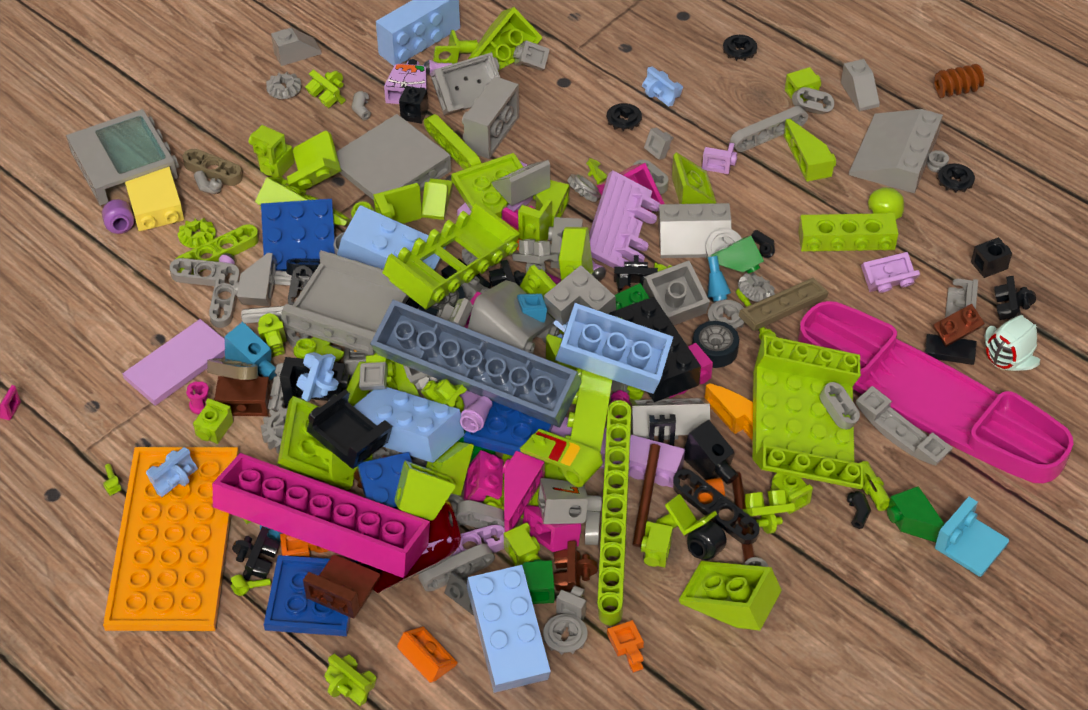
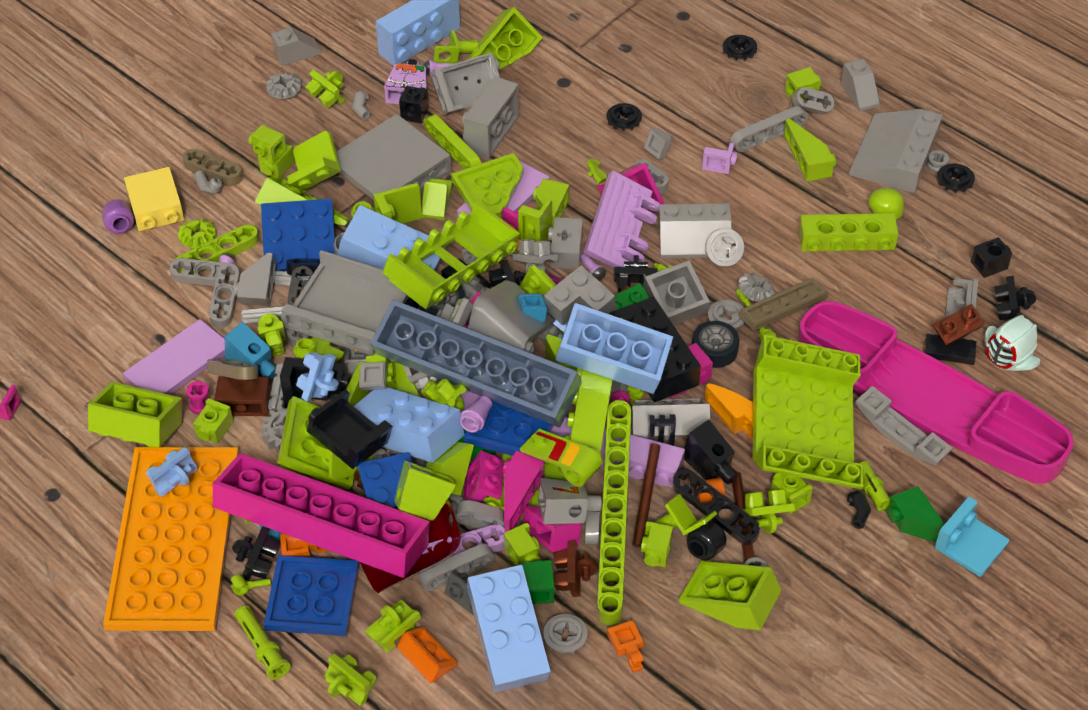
(112, 484): lime hand -> none
(120, 152): panel -> none
(134, 414): none -> lime brick
(266, 650): none -> lime pin
(341, 585): copper bracket -> none
(392, 624): none -> lime hips
(524, 182): light grey slope -> none
(531, 55): light grey bracket -> none
(572, 603): light grey tile -> none
(575, 251): lime slope -> none
(584, 187): light grey gear -> none
(660, 86): light blue hips -> none
(691, 182): lime slope -> none
(717, 284): dark azure cone -> none
(740, 256): slope -> none
(767, 244): black arm -> none
(839, 405): light grey beam -> none
(889, 272): lavender bracket -> none
(959, 80): dark orange piece -> none

